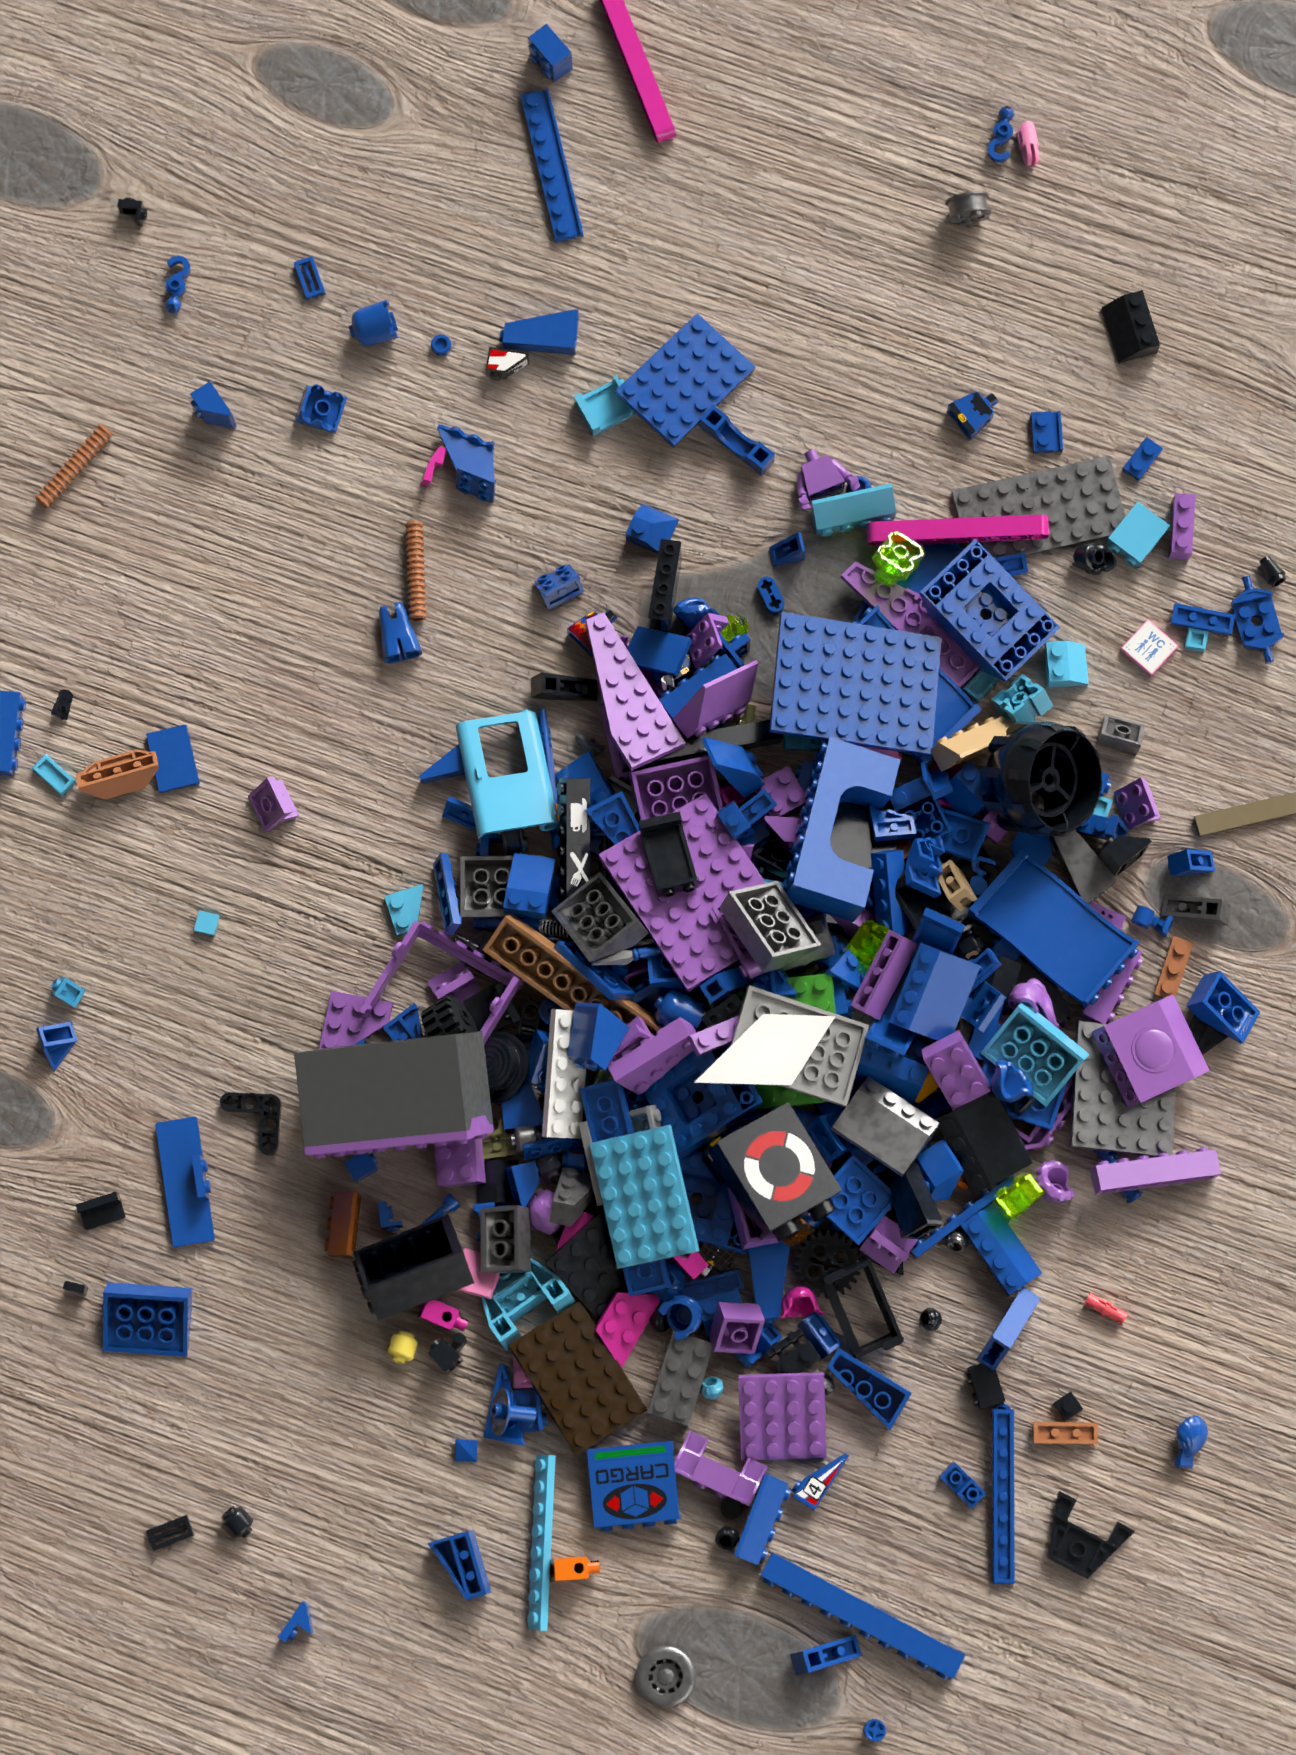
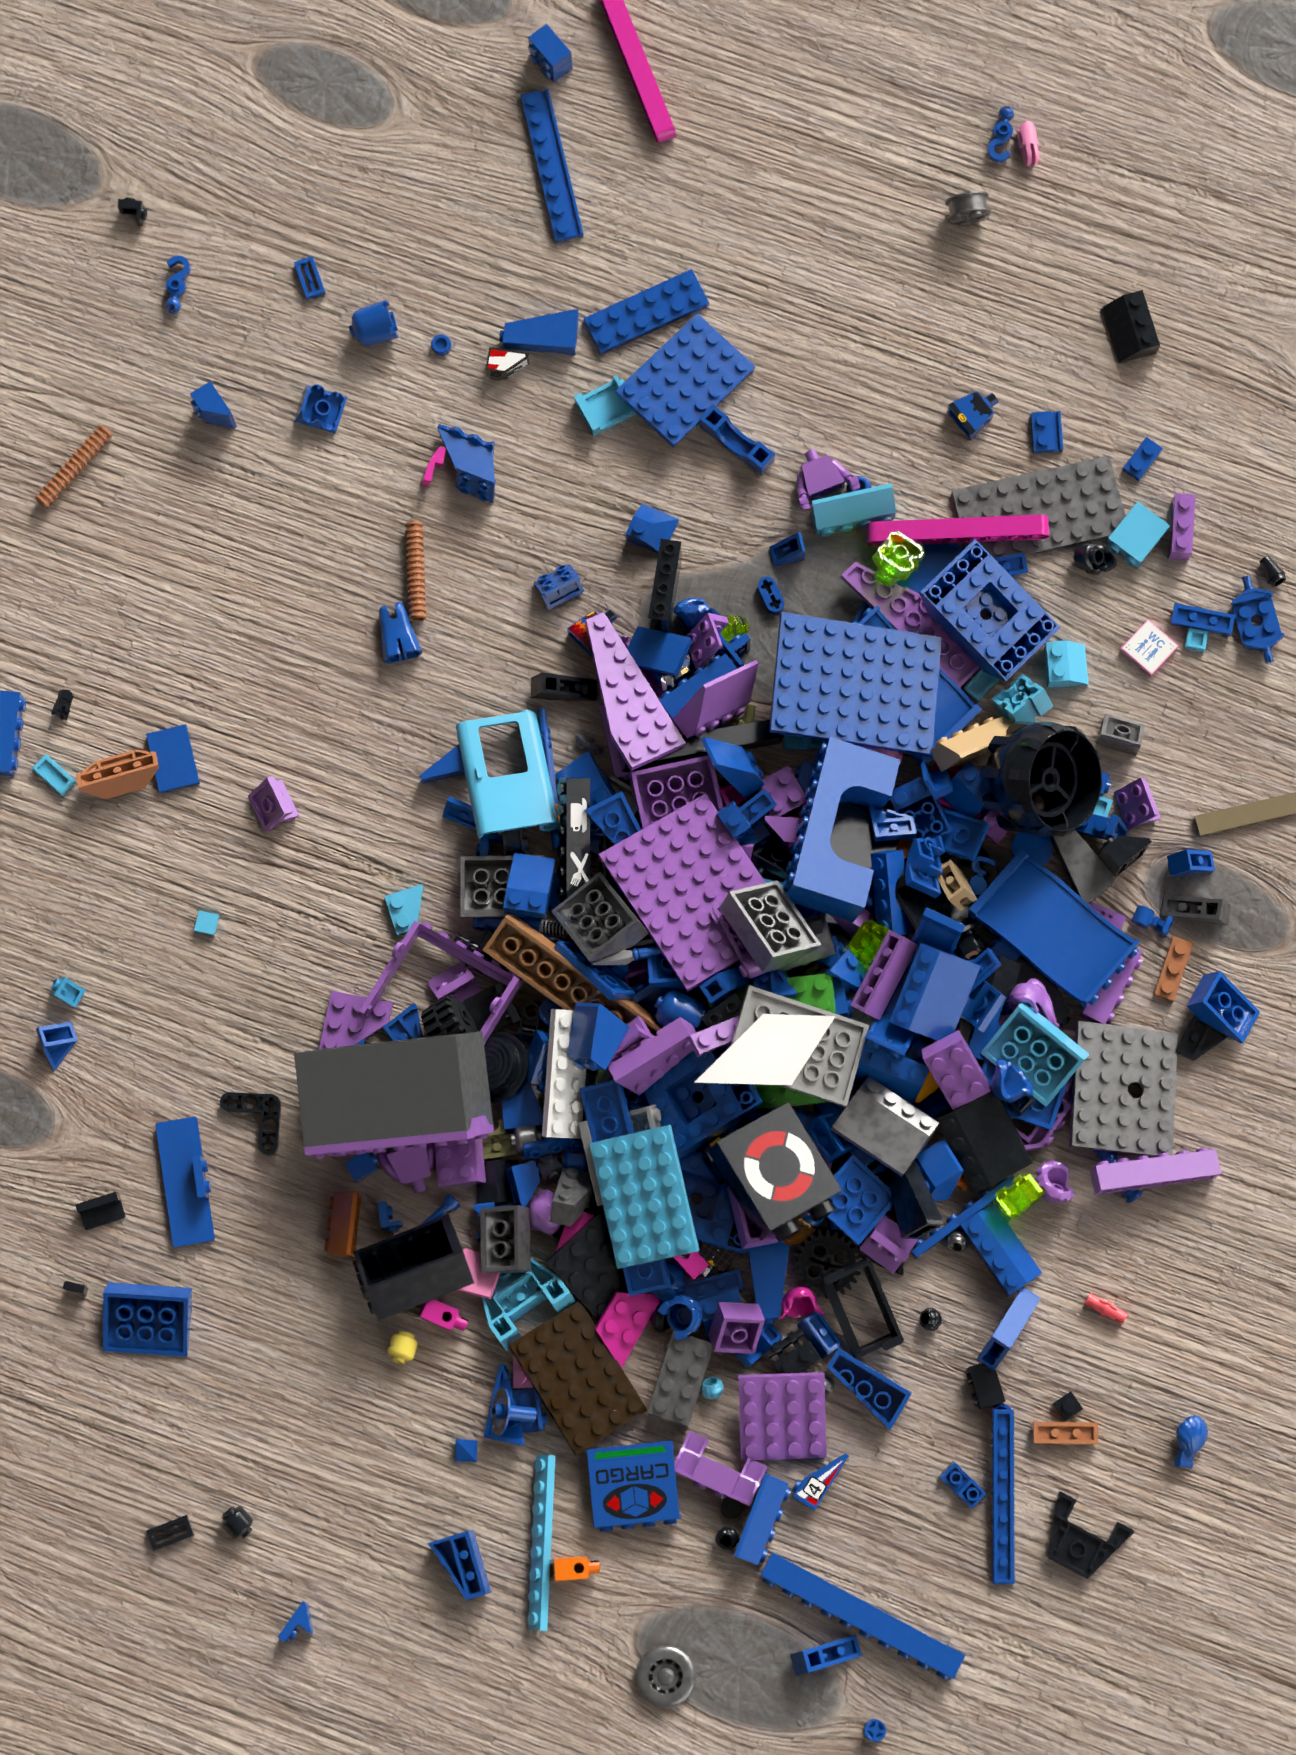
(409, 1165): none -> medium lavender torso
(446, 893): blue plate -> none
(447, 1355): black brick -> none
(646, 311): none -> blue plate
(668, 854): black panel -> none
(1150, 1051): medium lavender panel -> none

